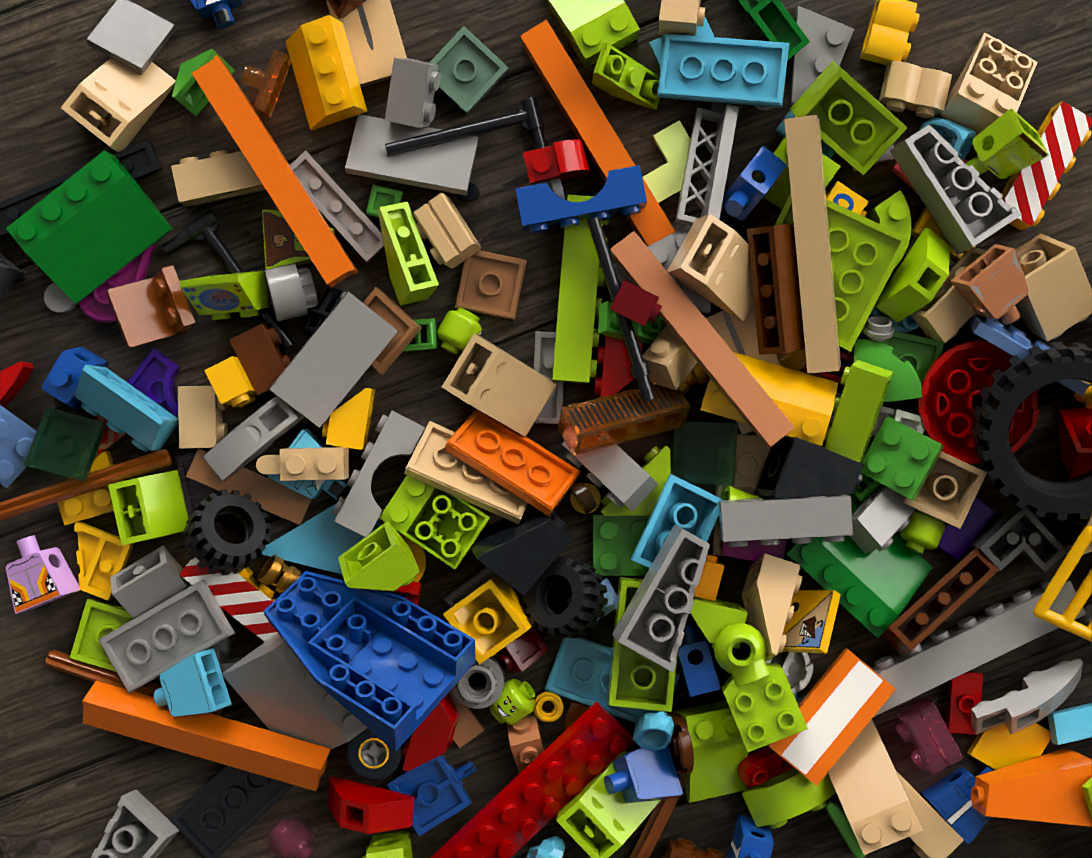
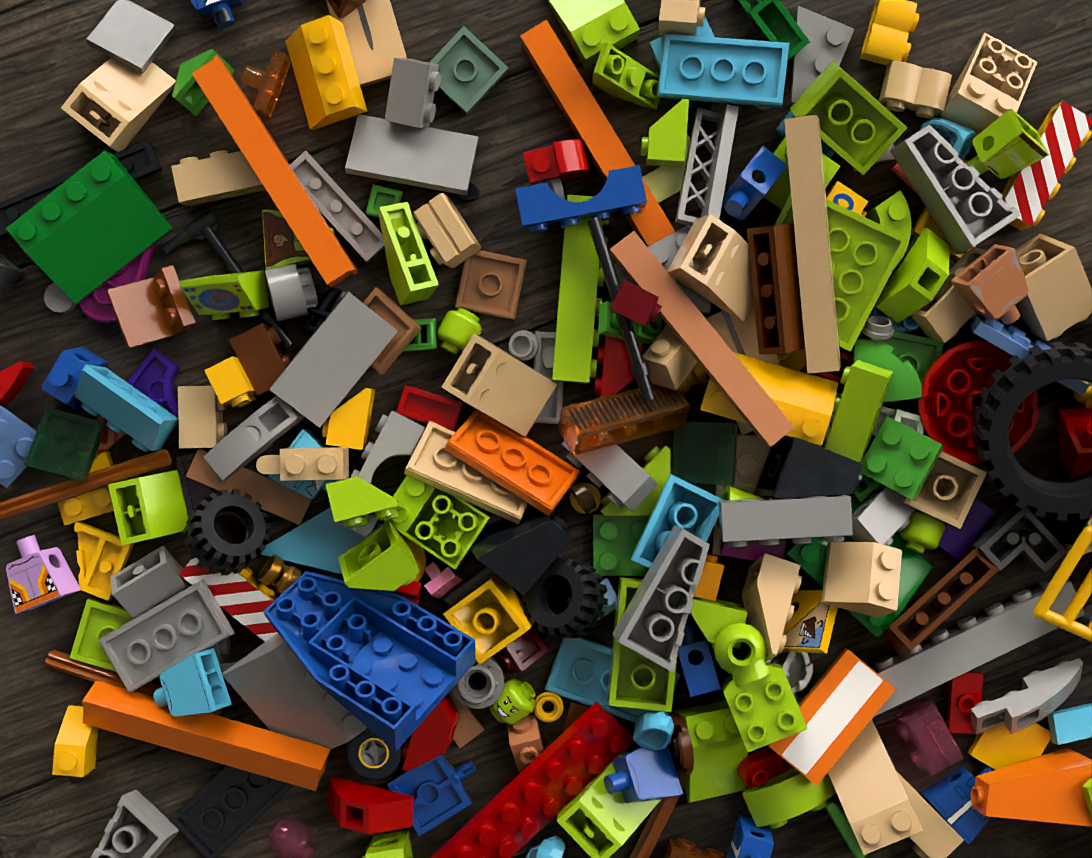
(75, 745): none -> yellow slope
(357, 500): none -> lime slope
(429, 407): none -> red tile
(441, 580): none -> bright pink tile
(523, 345): none -> light grey plate
(527, 115): black bar -> none
(667, 138): none -> lime slope
(862, 577): none -> tan slope

